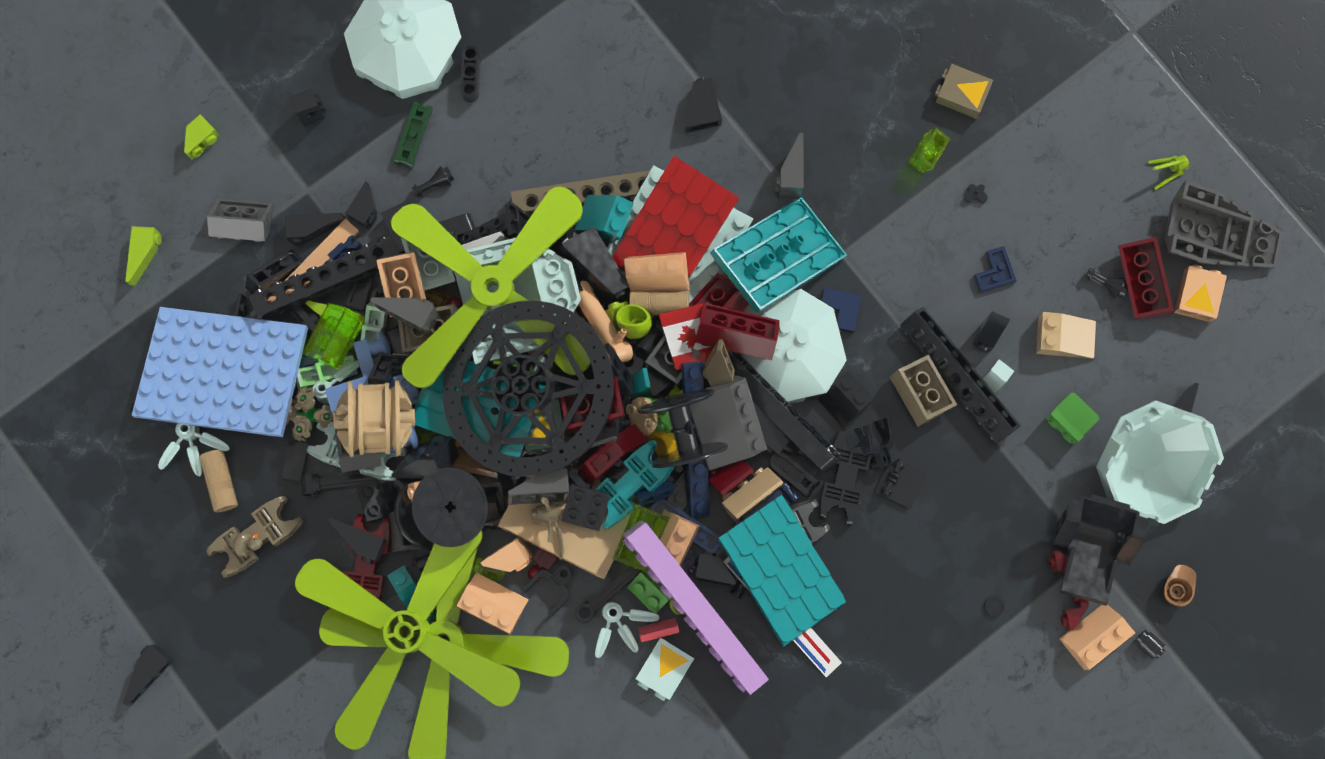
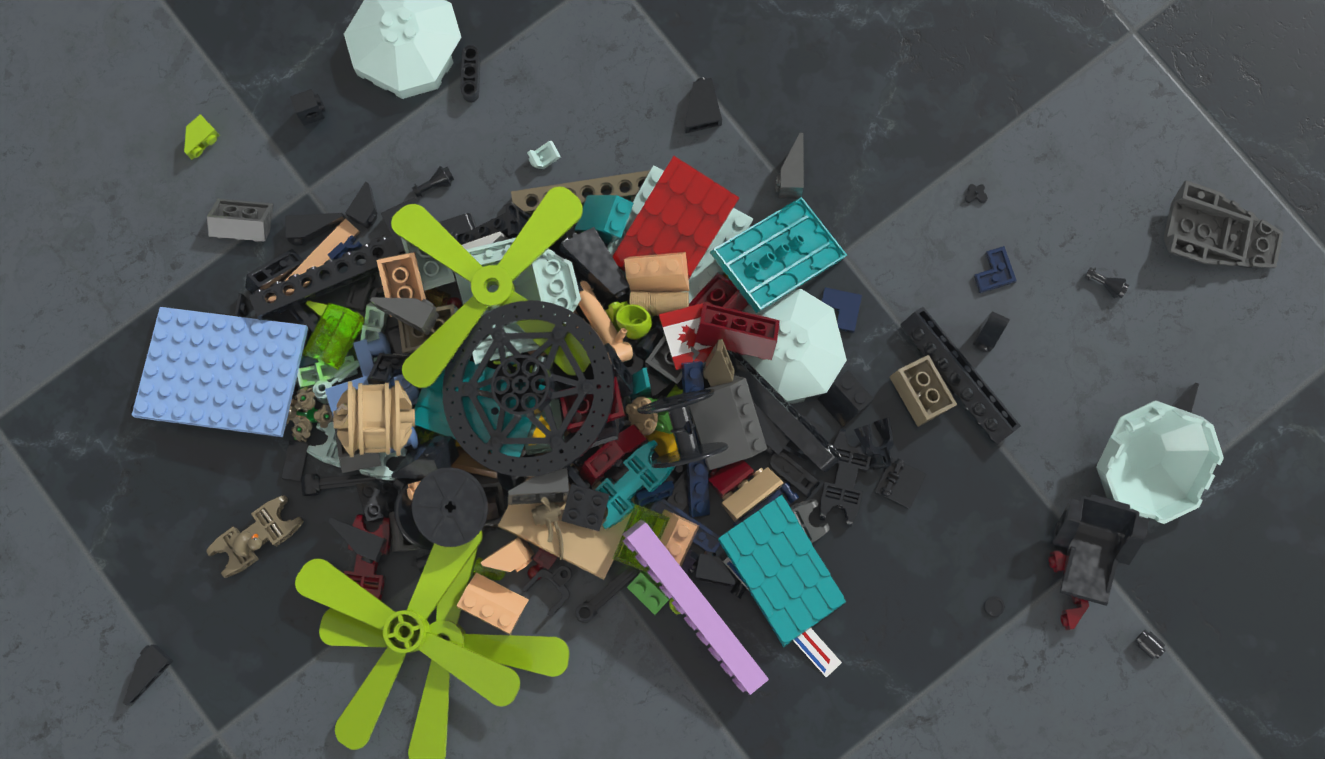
(142, 249): lime slope -> none
(193, 454): light aqua plant -> none
(217, 475): tan piece -> none
(405, 586): teal slope -> none
(413, 134): dark green plate -> none
(544, 155): none -> light aqua bracket
(623, 630): light aqua plant -> none
(658, 630): coral tile -> none
(664, 669): light aqua brick -> none
(929, 150): clear neon green brick -> none
(963, 90): dark tan brick -> none
(998, 376): light aqua slope -> none
(1065, 335): tan slope -> none
(1072, 418): bright green bracket -> none
(1096, 636): light nougat slope -> none
(1146, 279): dark red slope -> none
(1176, 164): lime plant -> none
(1183, 581): medium nougat cap -> none
(1200, 293): light nougat brick -> none

